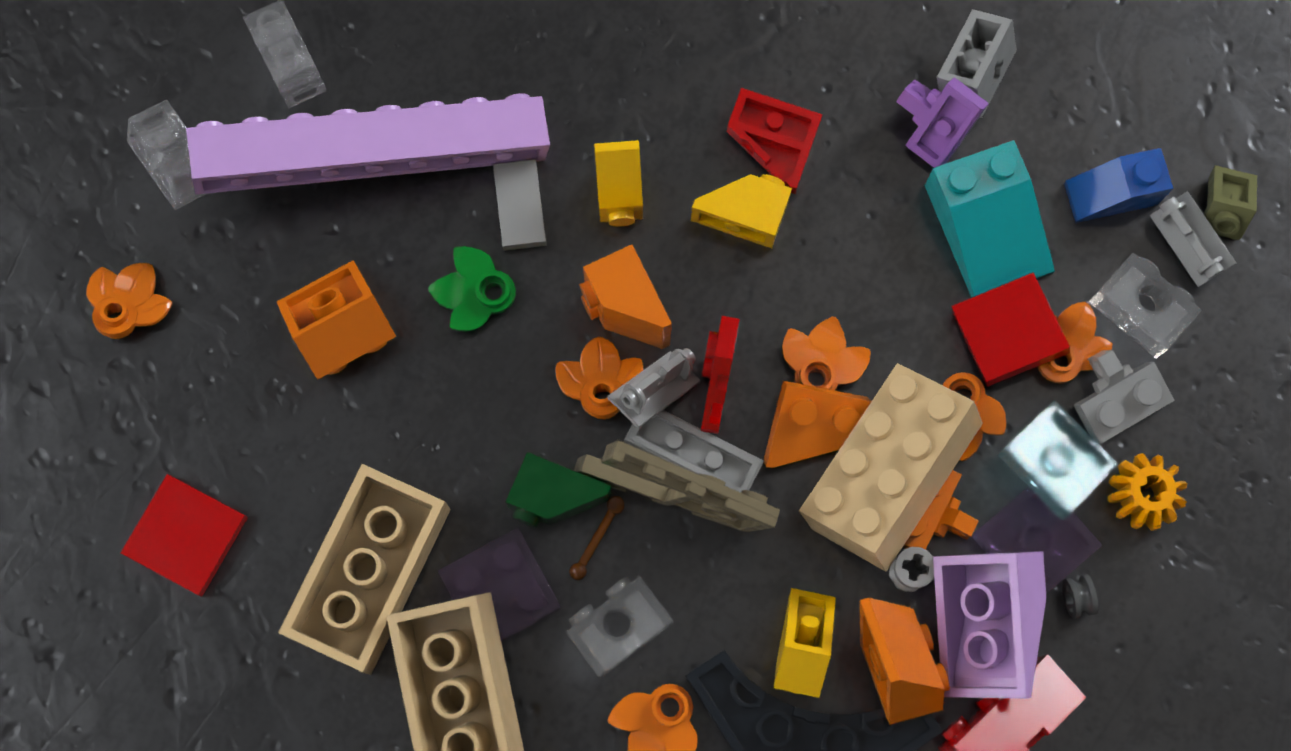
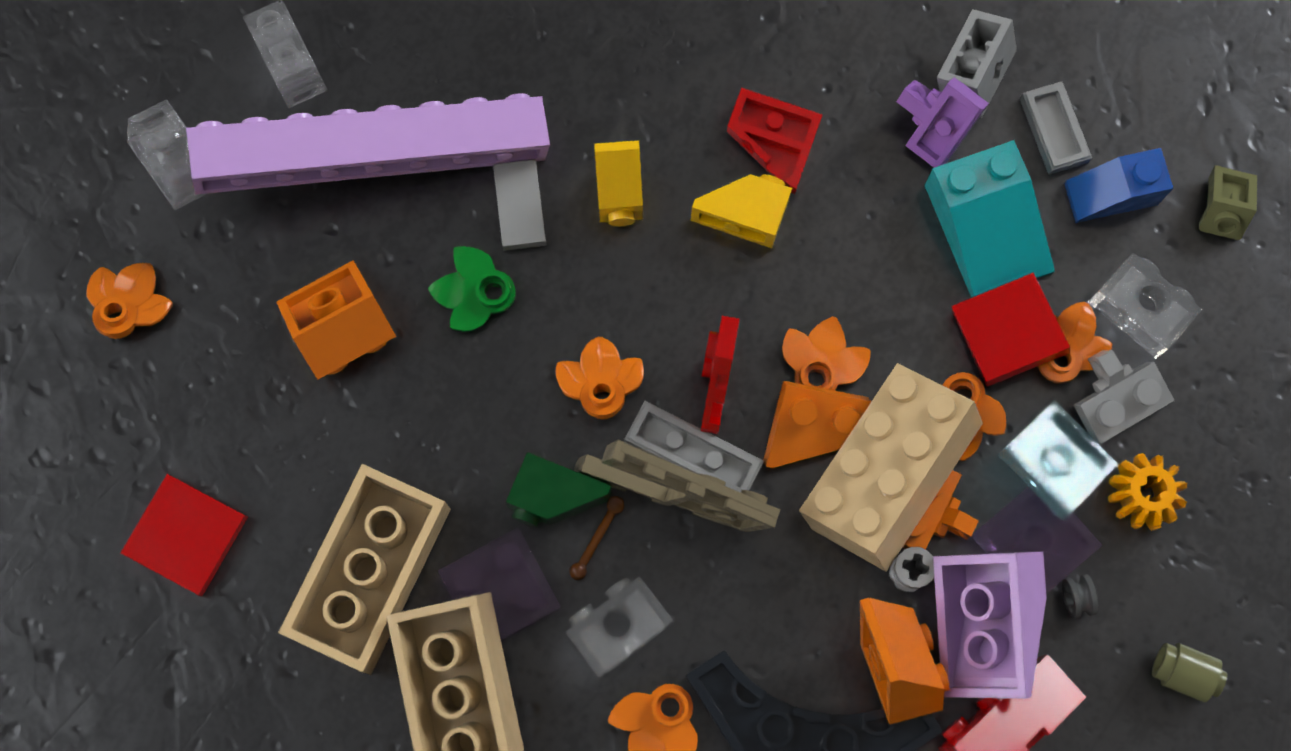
(625, 299): orange slope -> none
(656, 386): light grey hinge -> none
(805, 643): yellow slope -> none
(1055, 128): none -> light grey tile
(1189, 671): none -> olive brick
(1192, 238): light grey hinge -> none

